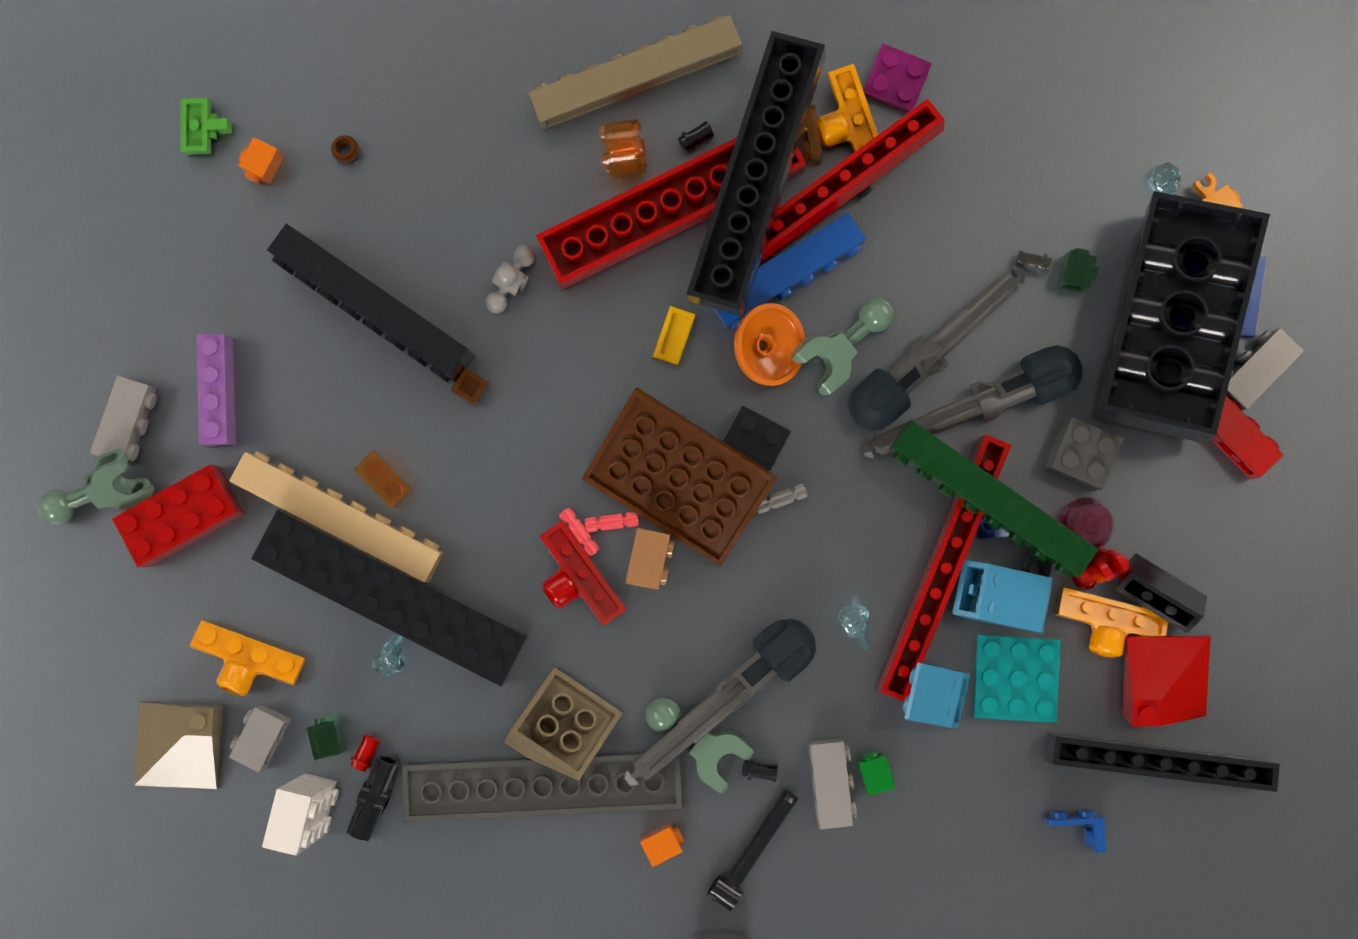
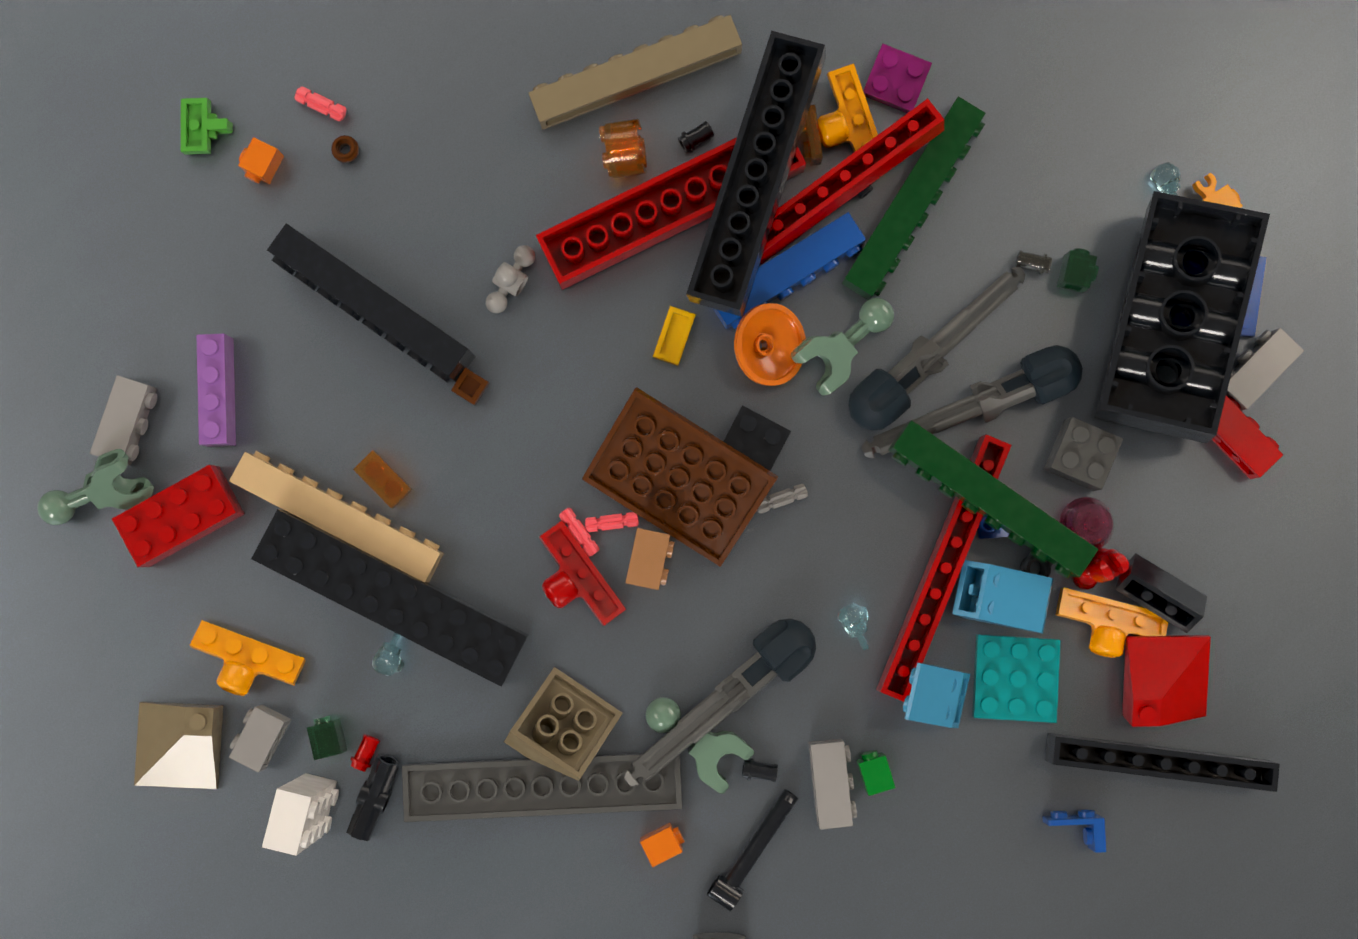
(320, 103): none -> coral axle
(913, 199): none -> dark green brick

